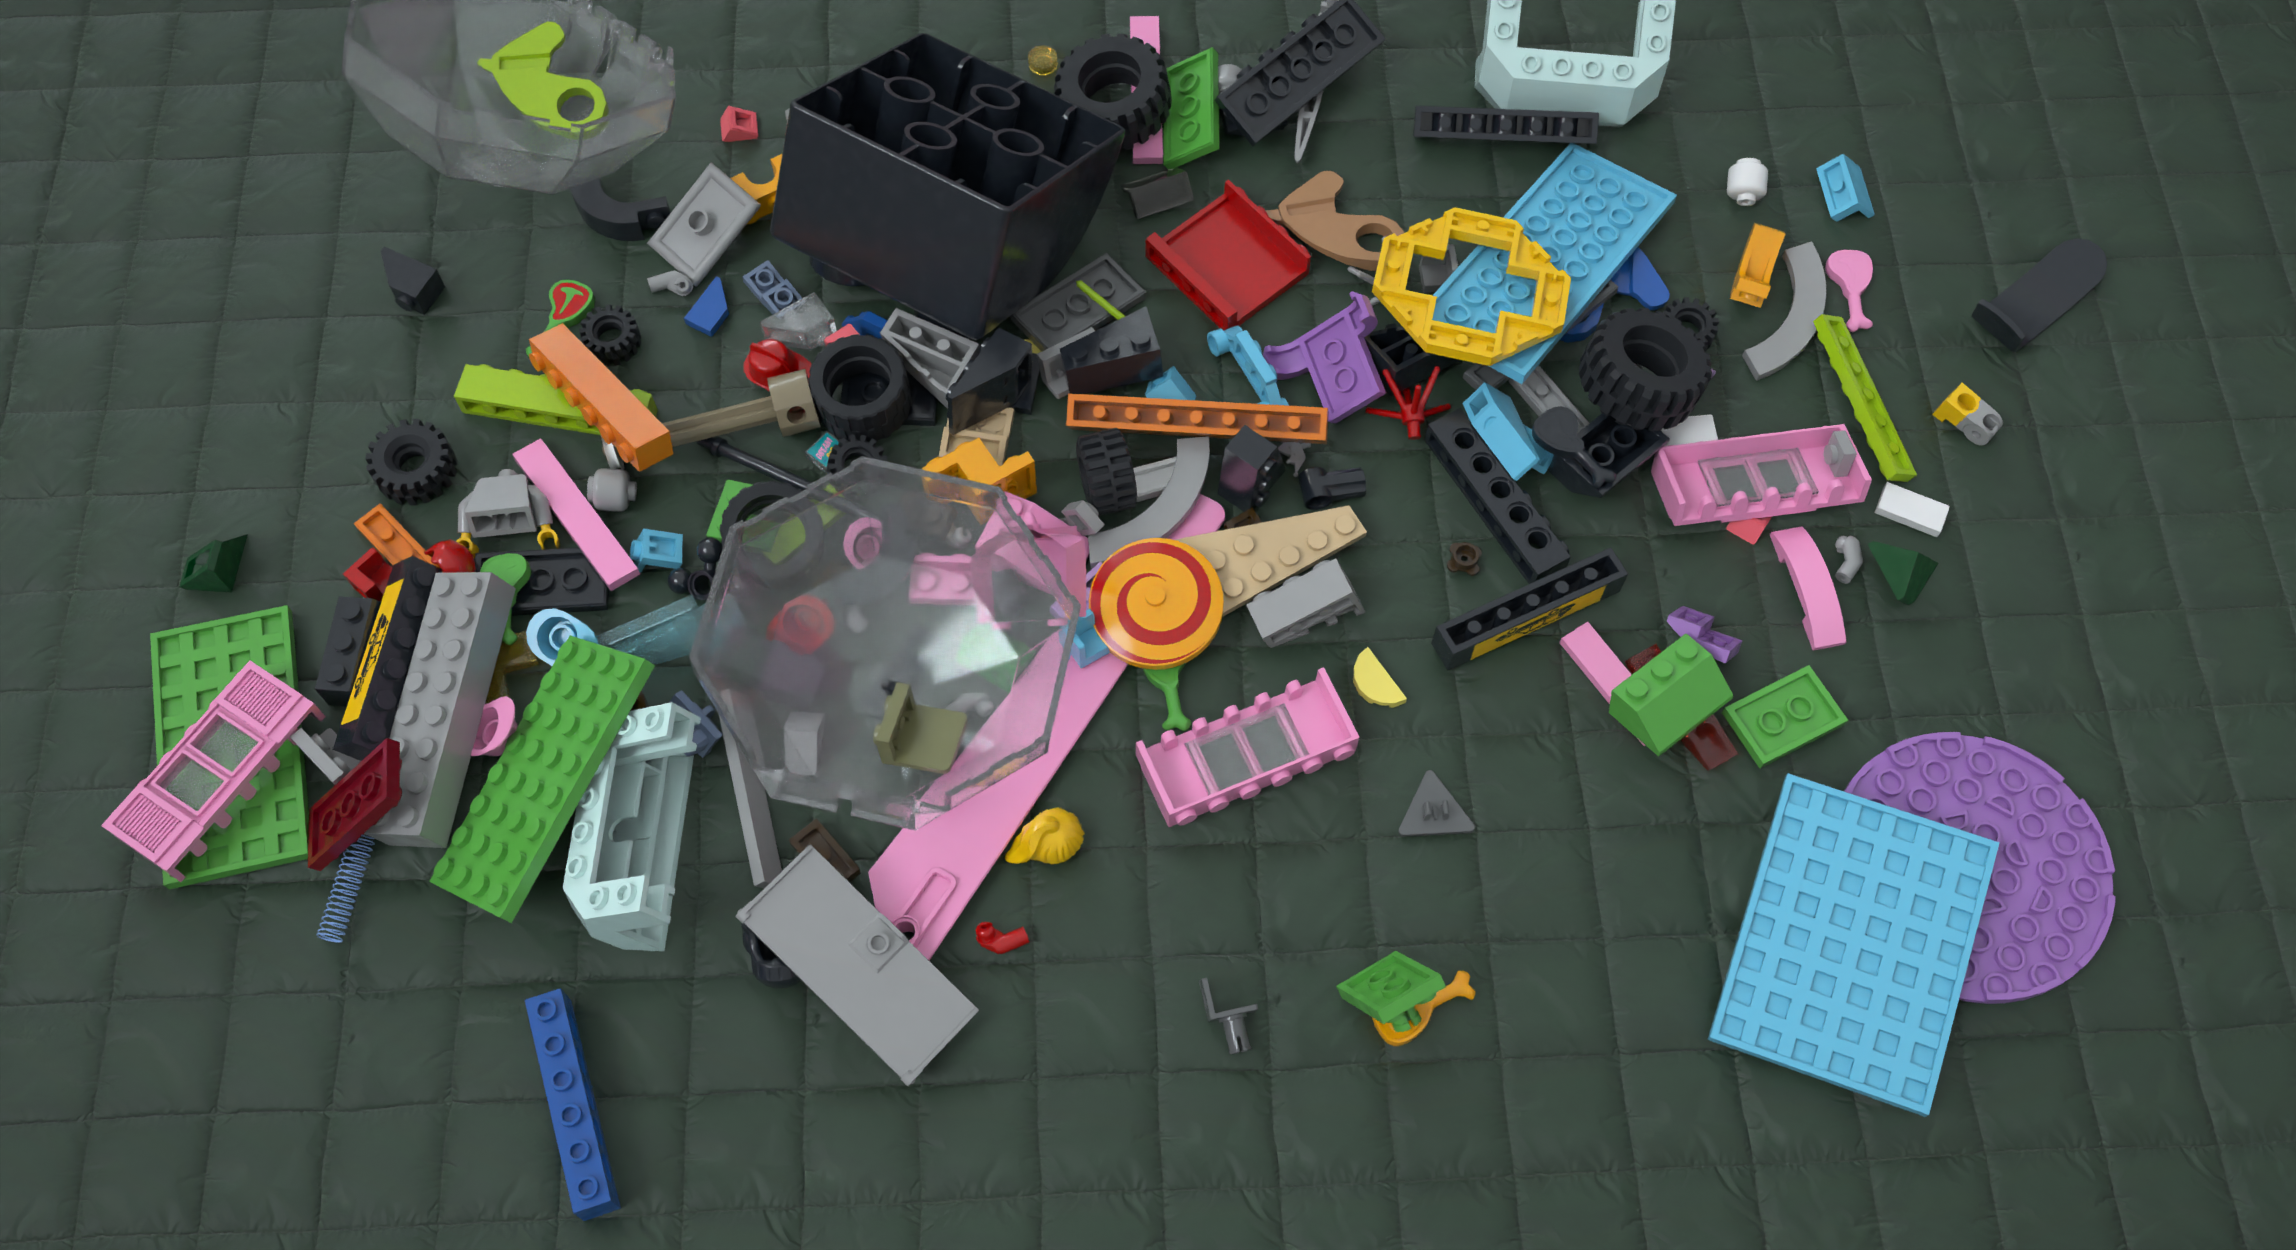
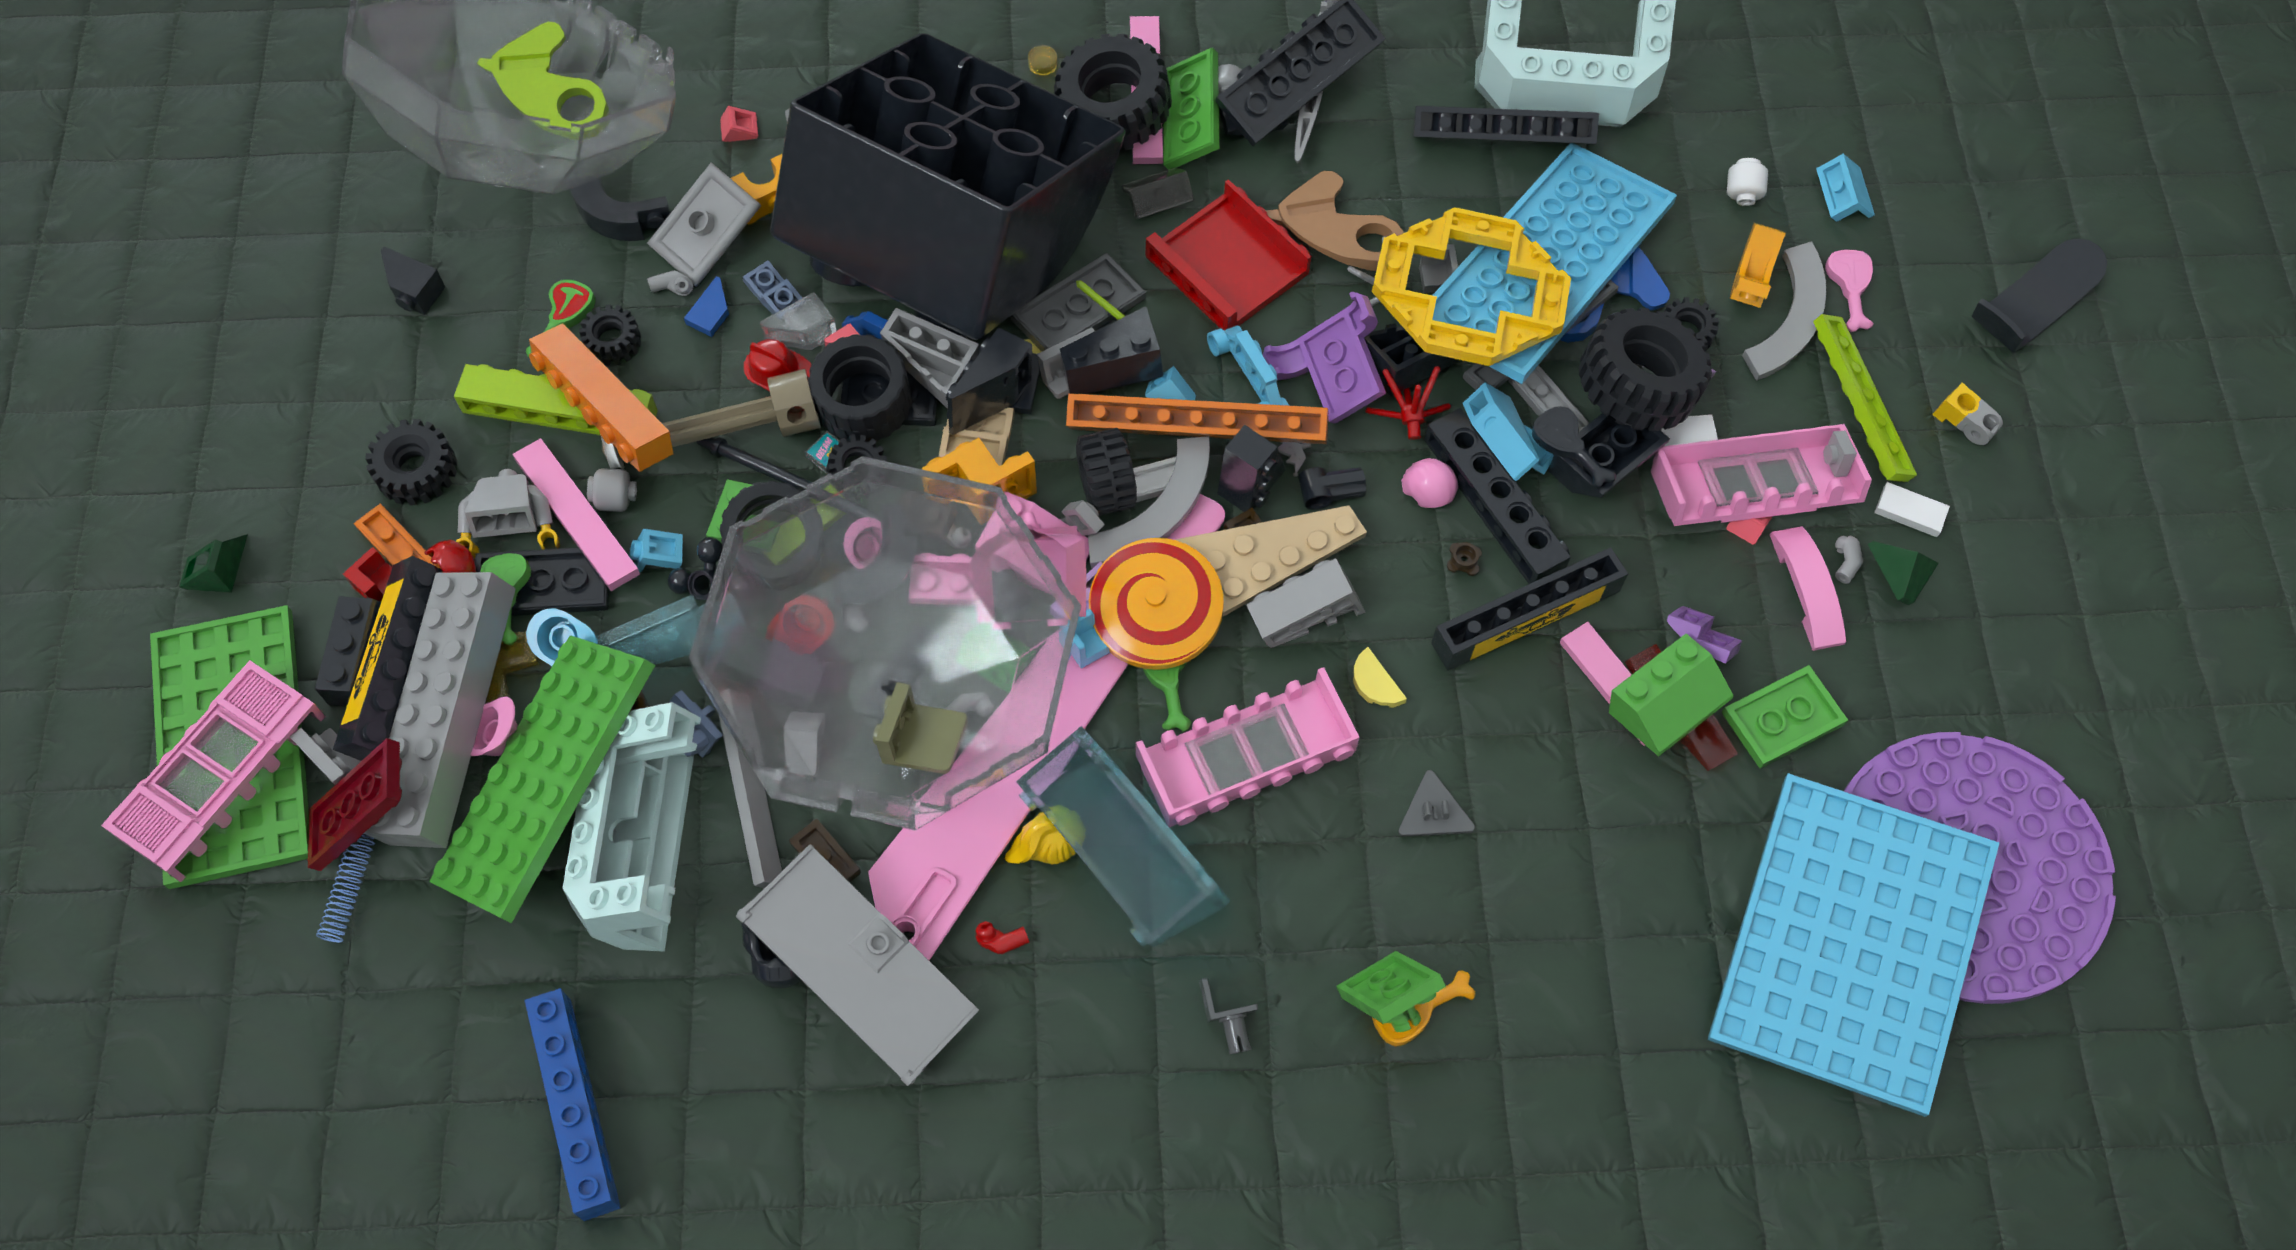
(1121, 839): none -> clear light blue windscreen
(1430, 483): none -> bright pink hair

